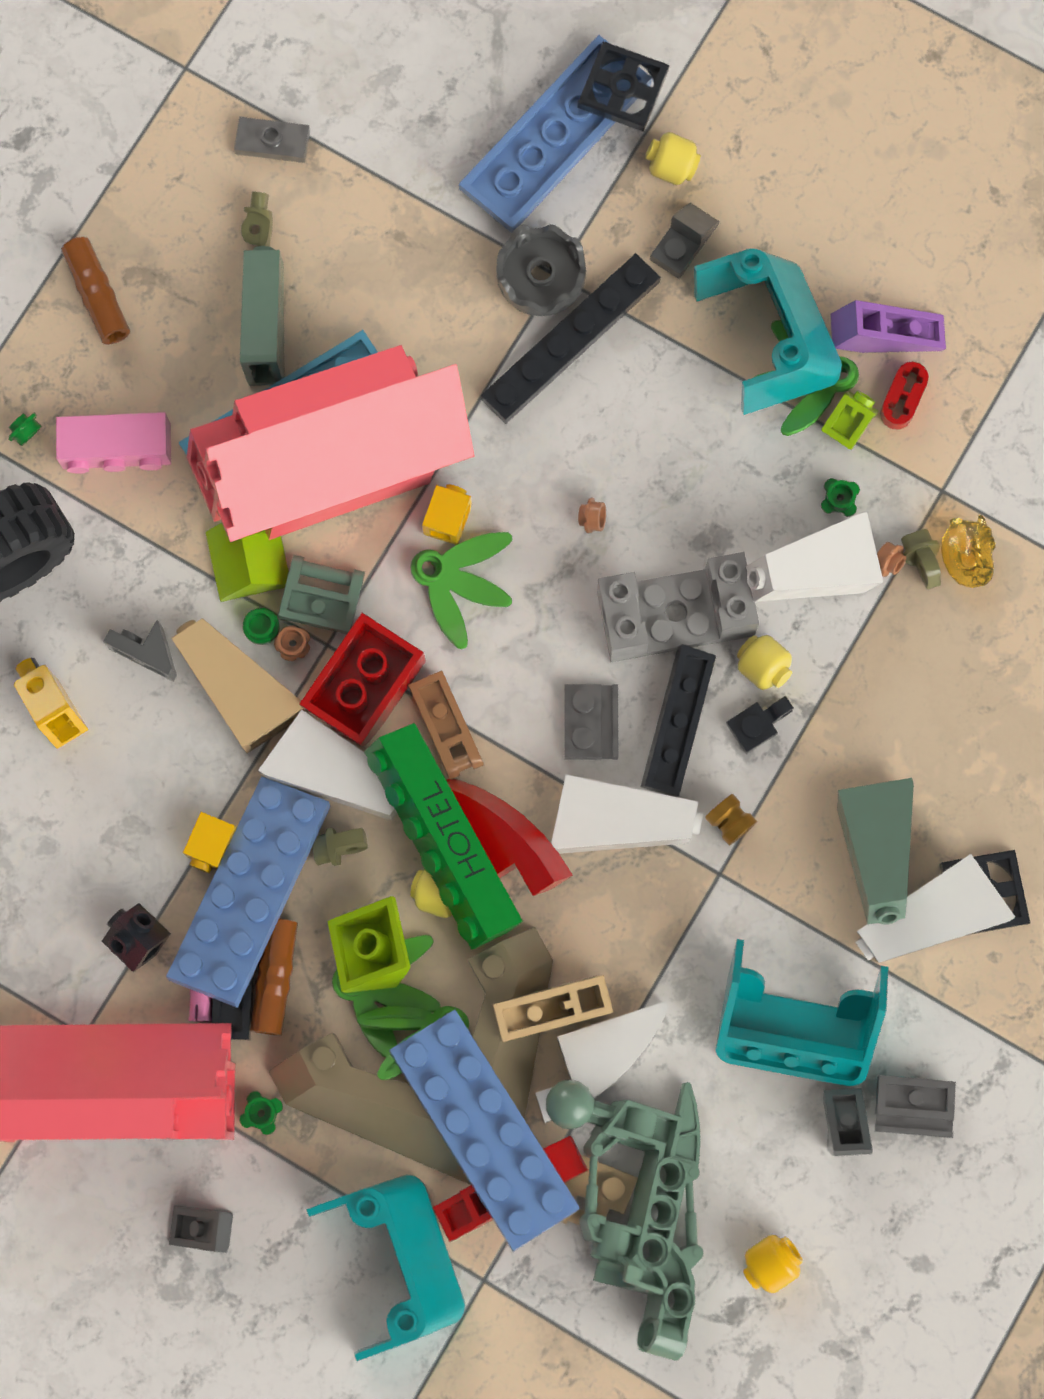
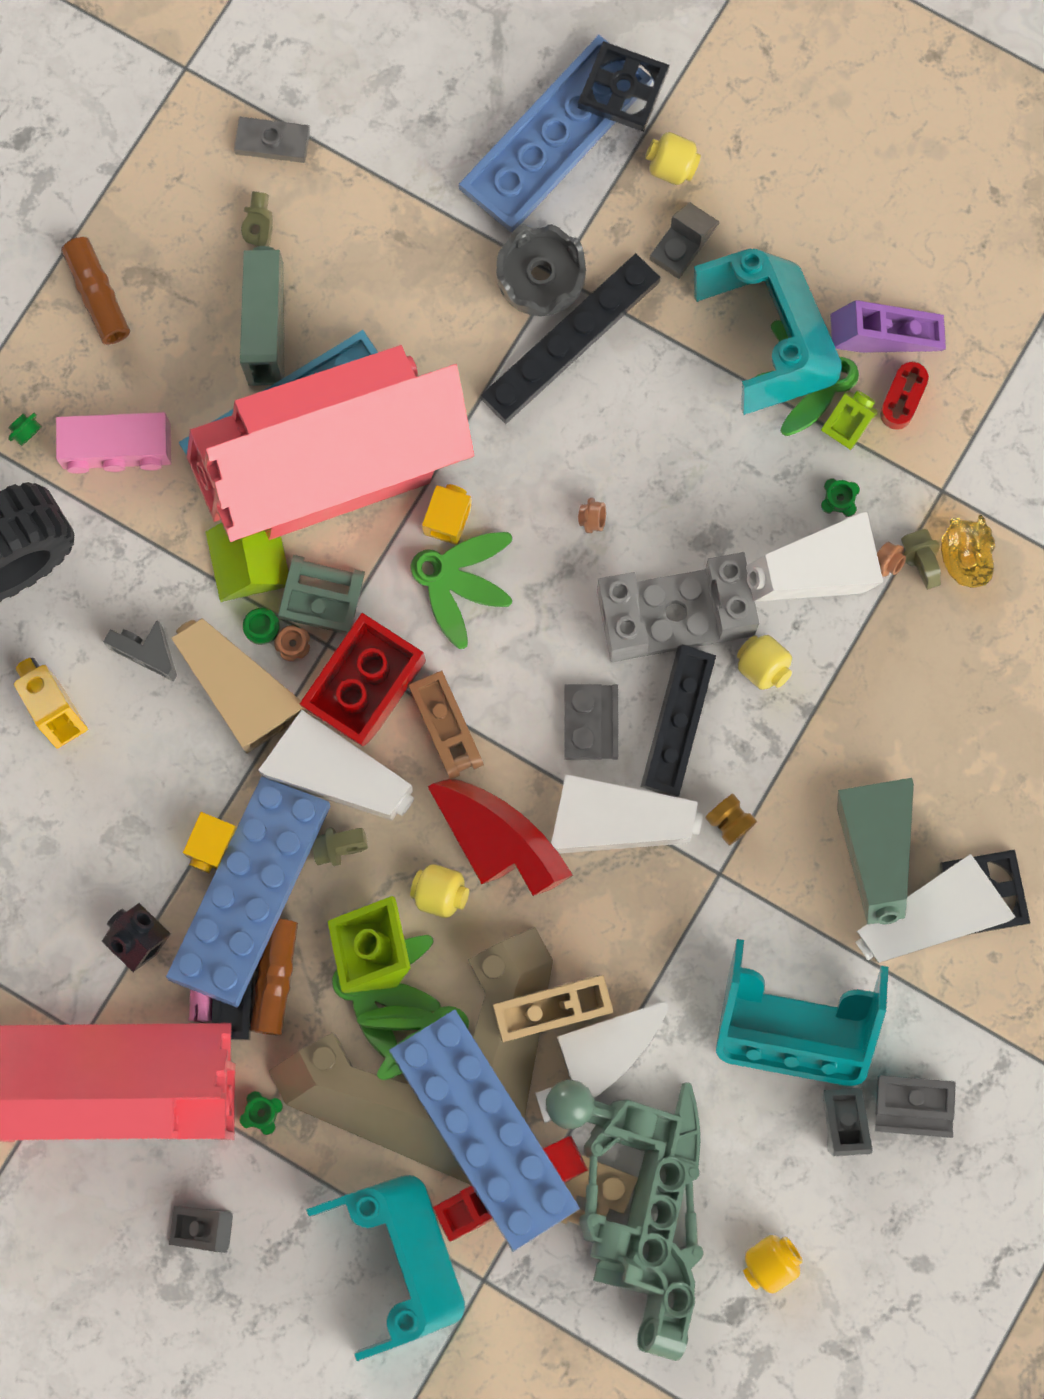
(442, 836): green brick -> none
(756, 726): black plate -> none

